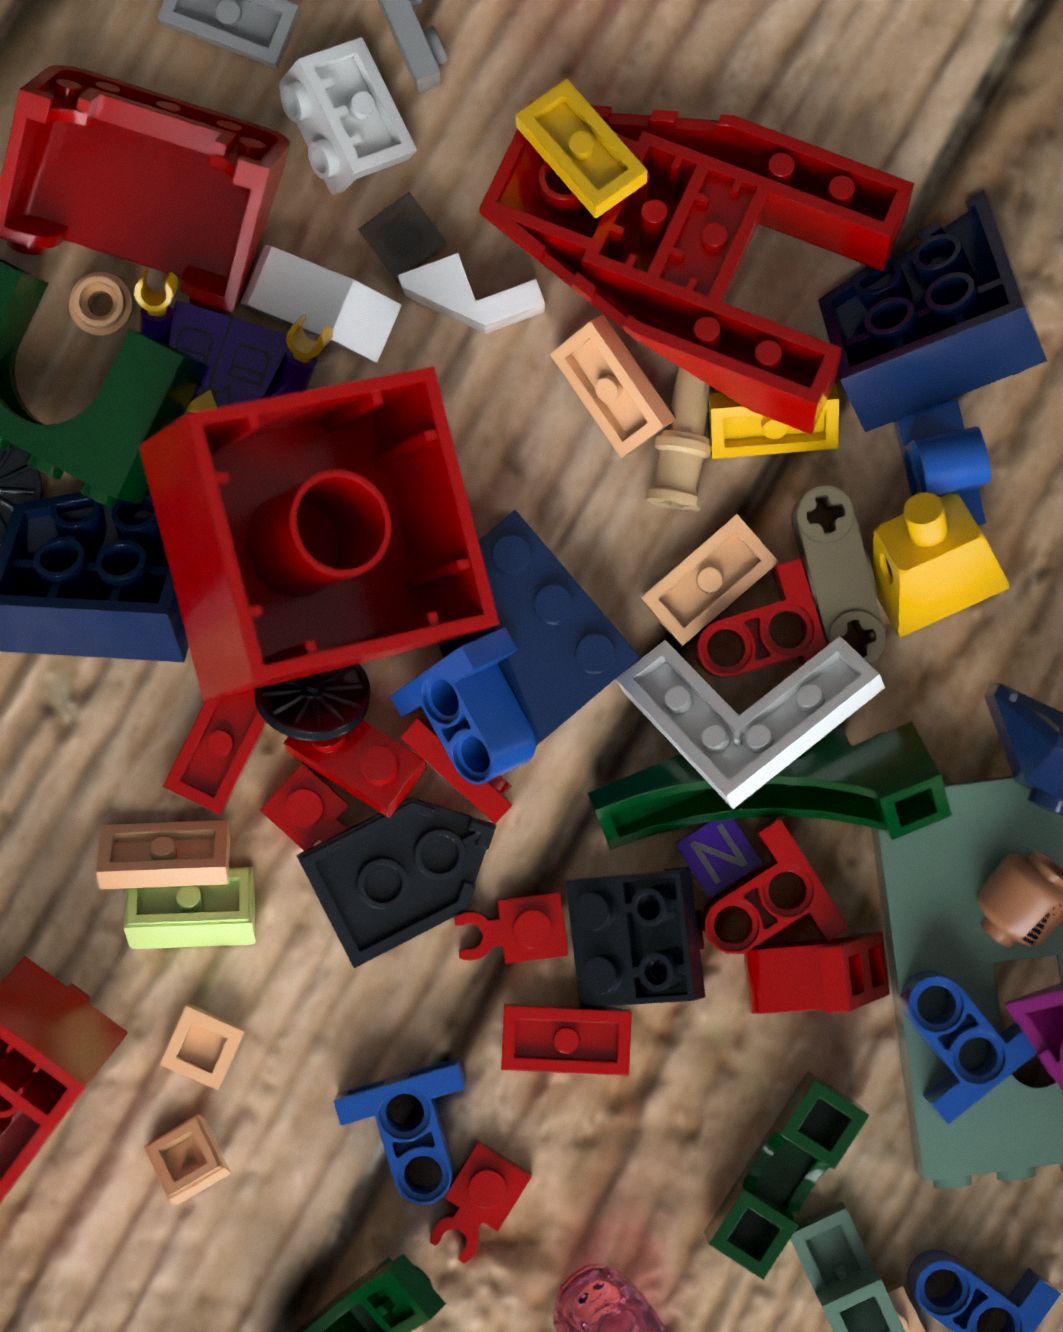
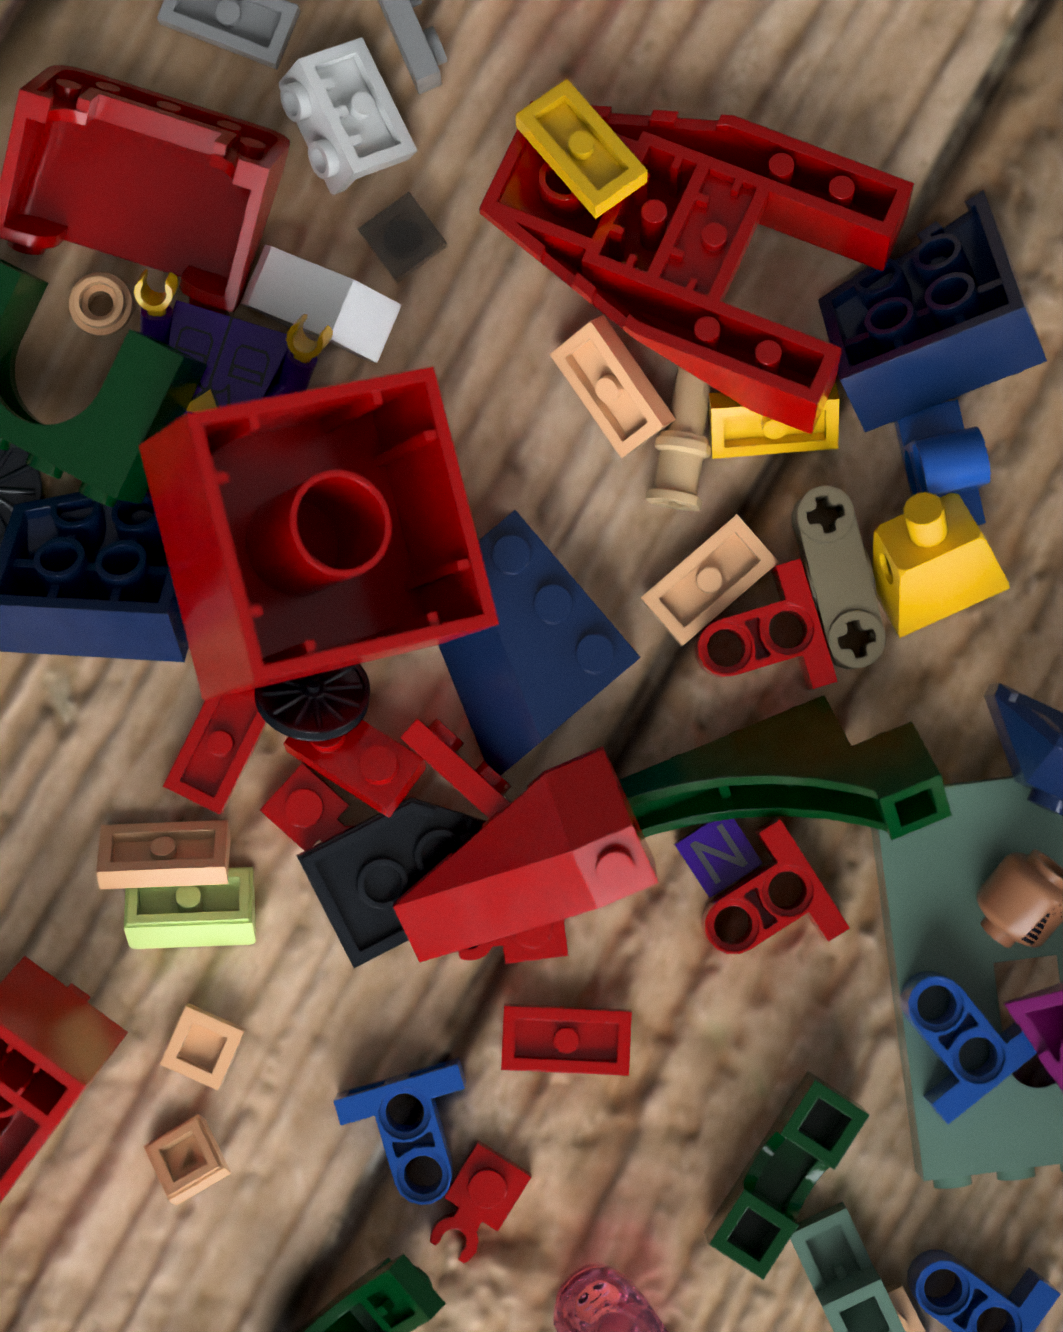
(447, 290): white slope -> none
(473, 709): blue tile -> none
(541, 860): none -> red wedge
(636, 938): black plate -> none
(748, 749): white plate -> none
(817, 974): red tile -> none

